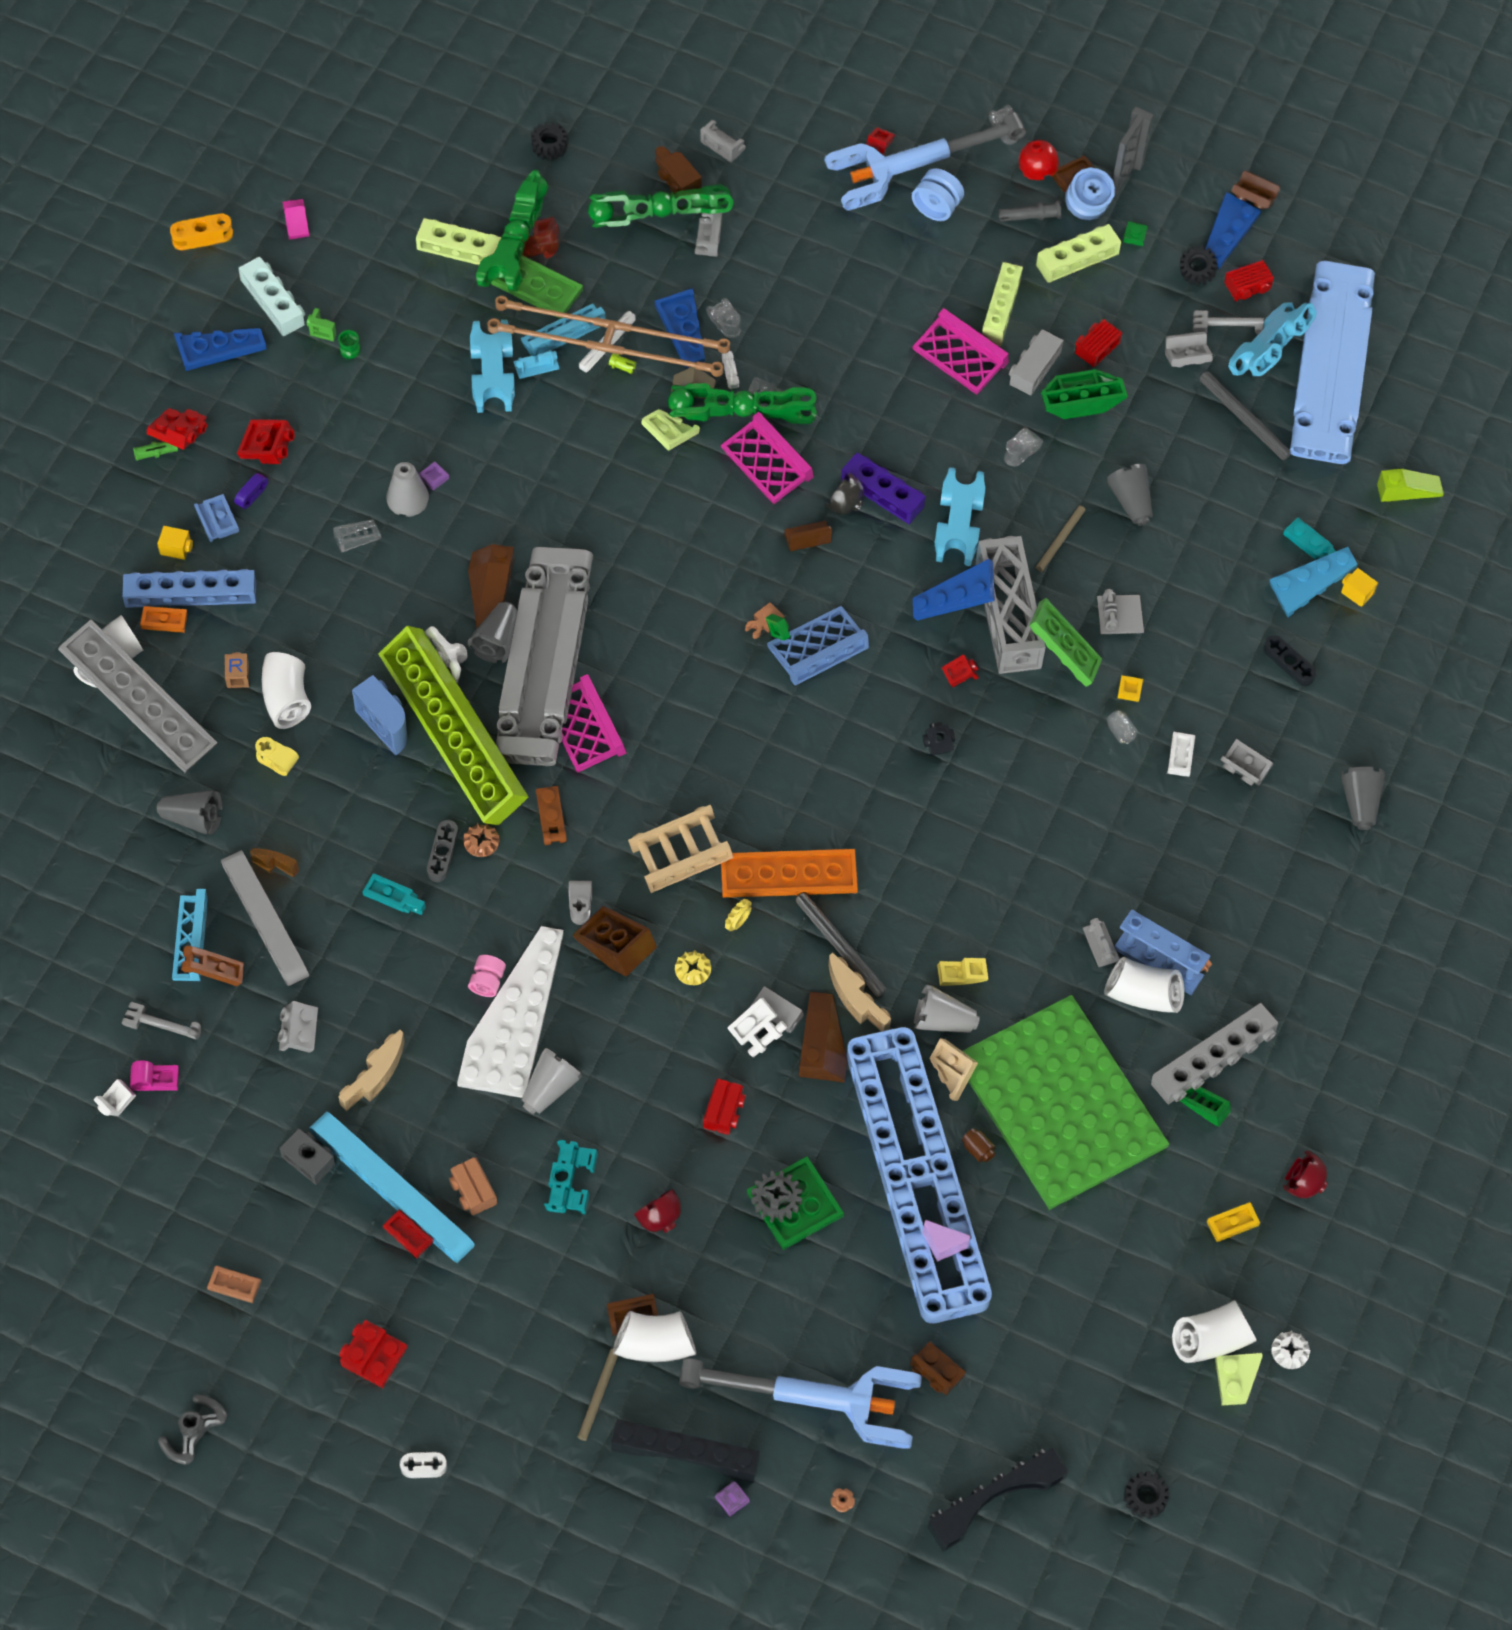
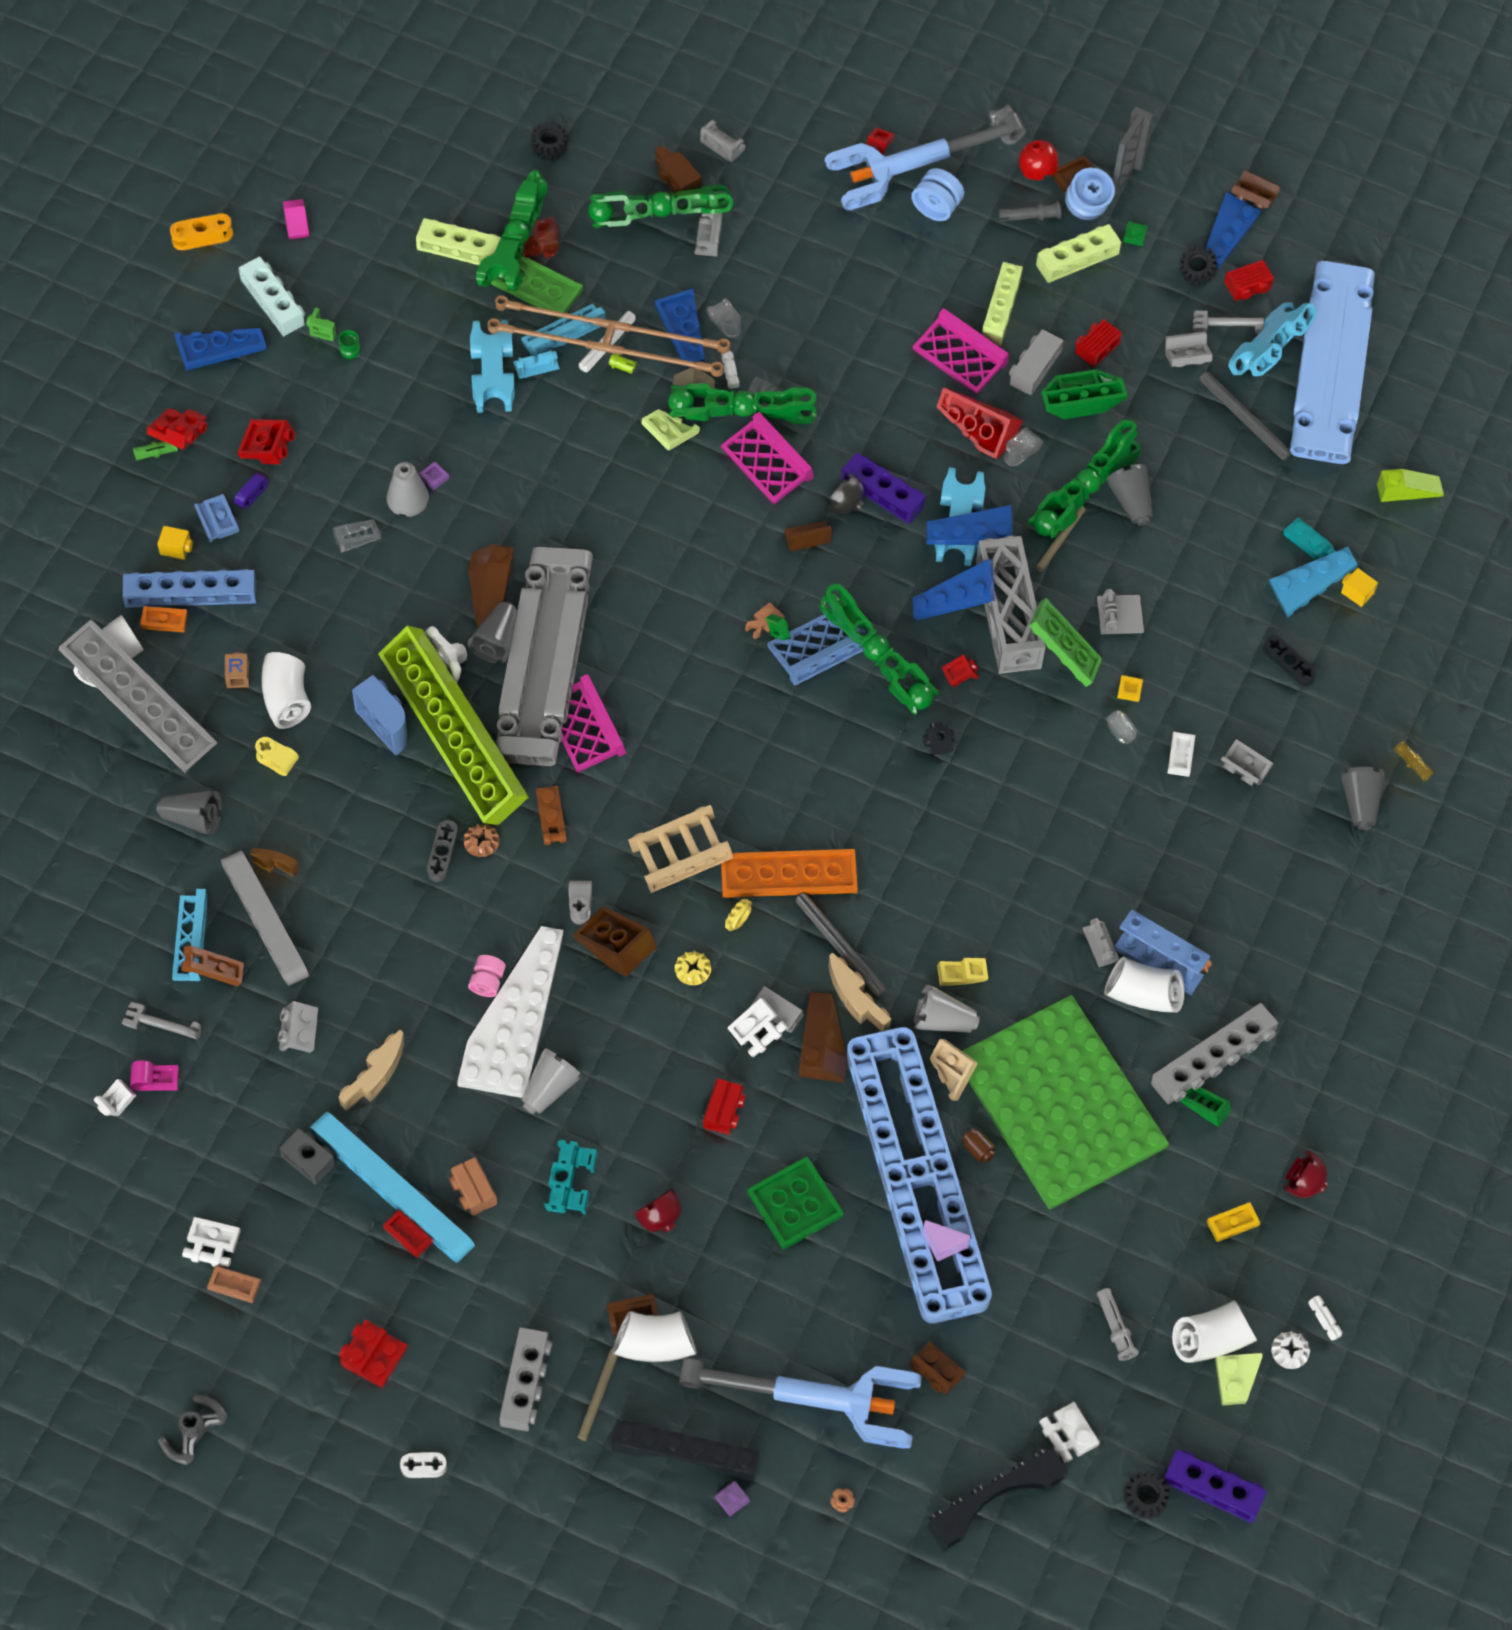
(212, 1235): none -> white plate
(393, 895): teal hinge -> none
(527, 1342): none -> light grey brick
(767, 1194): dark grey gear -> none
(876, 648): none -> green piece
(970, 527): none -> blue wing
(981, 423): none -> red wedge
(1072, 496): none -> green piece
(1075, 1429): none -> white plate
(1120, 1334): none -> light grey pin
(1221, 1498): none -> dark purple brick
(1325, 1318): none -> white axle
(1413, 760): none -> clear yellow pin

